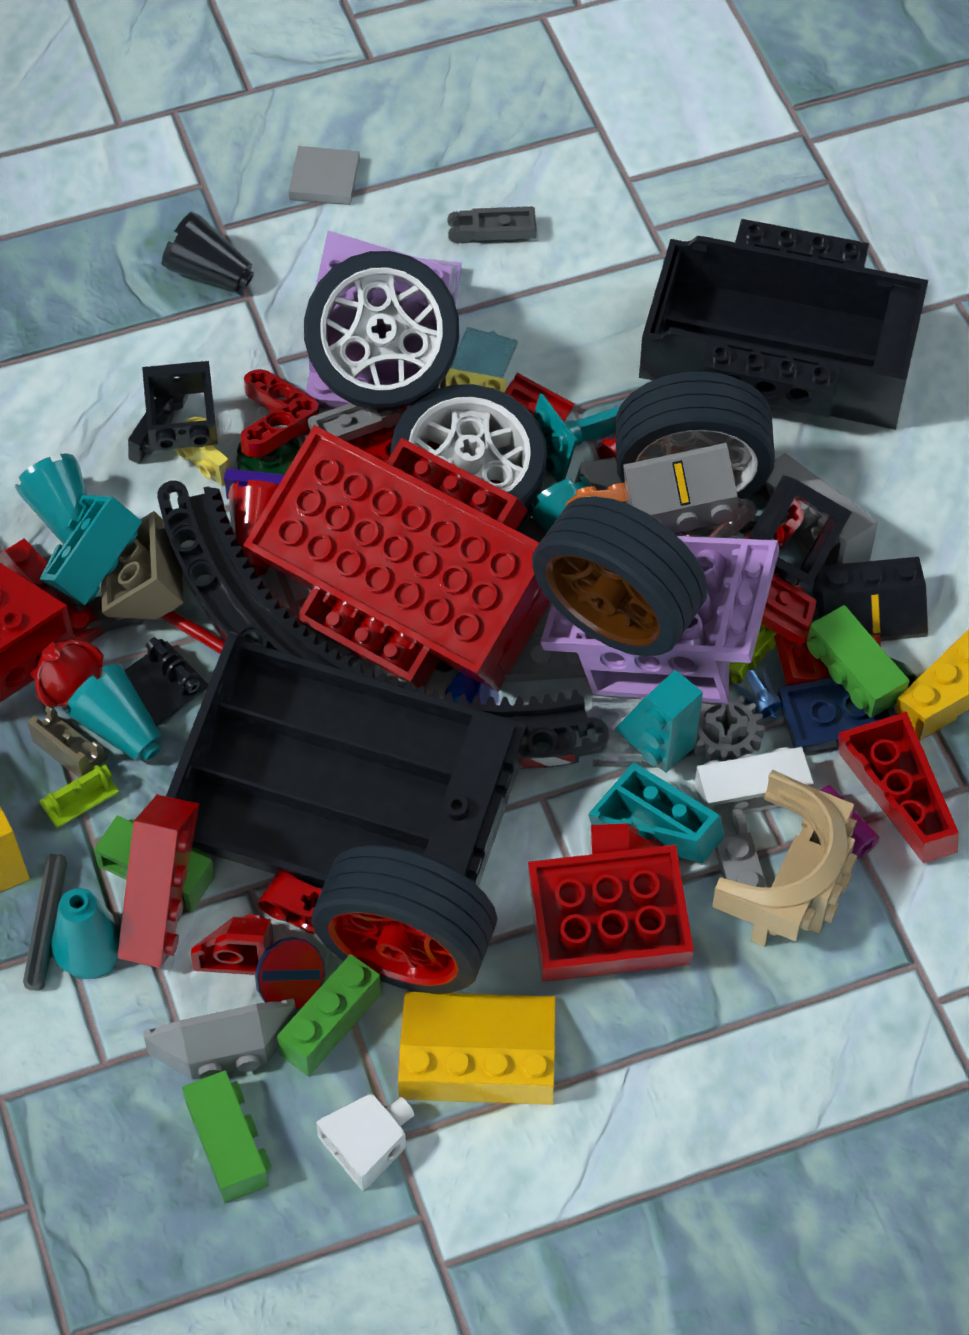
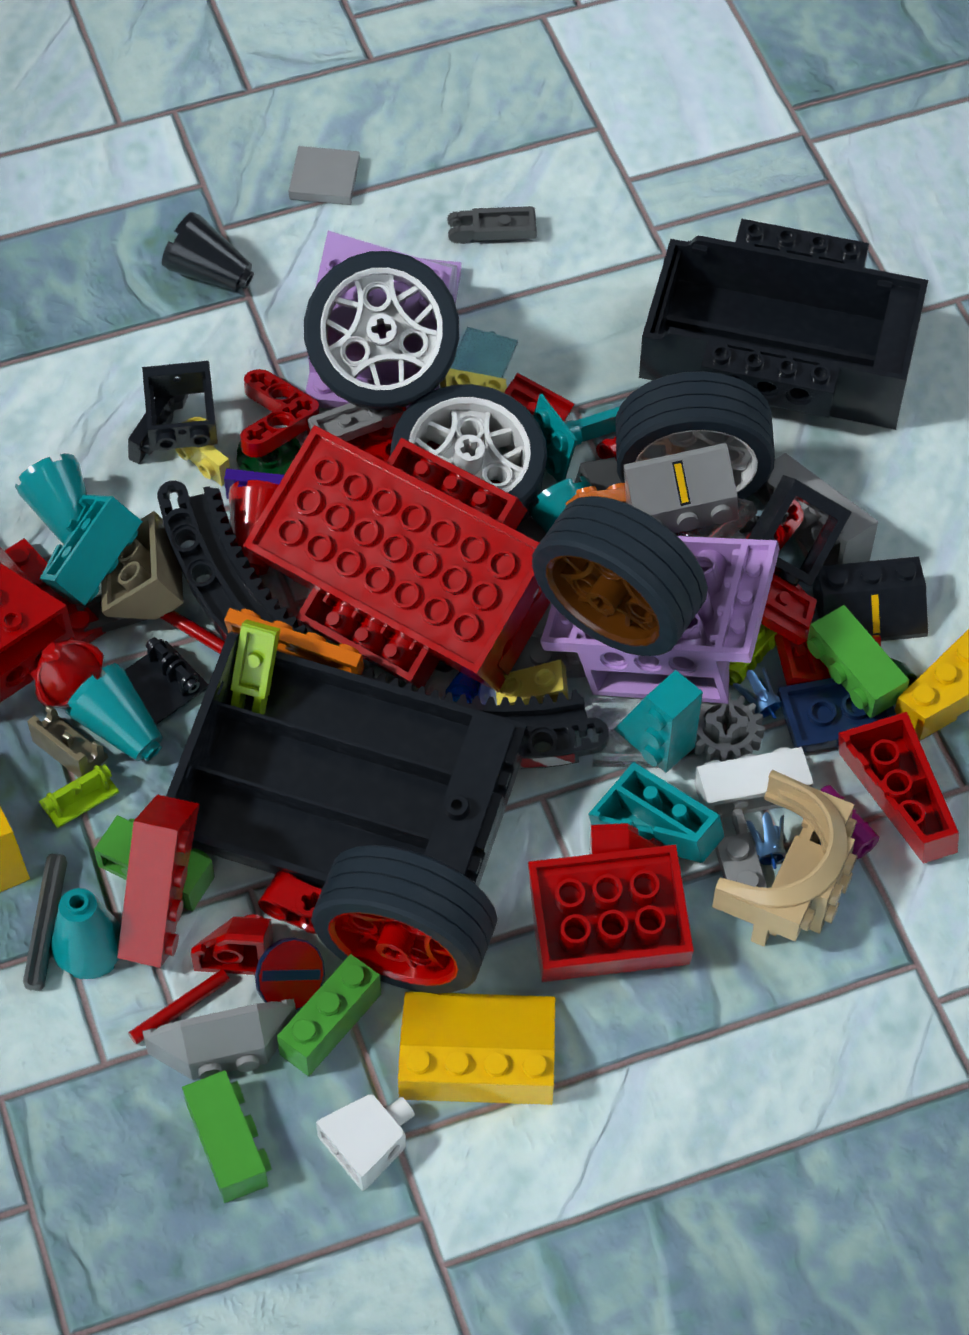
(180, 1005): none -> red bar
(254, 664): none -> lime hinge
(308, 646): none -> orange plate
(535, 681): none -> light yellow plate
(772, 850): none -> flat silver piece

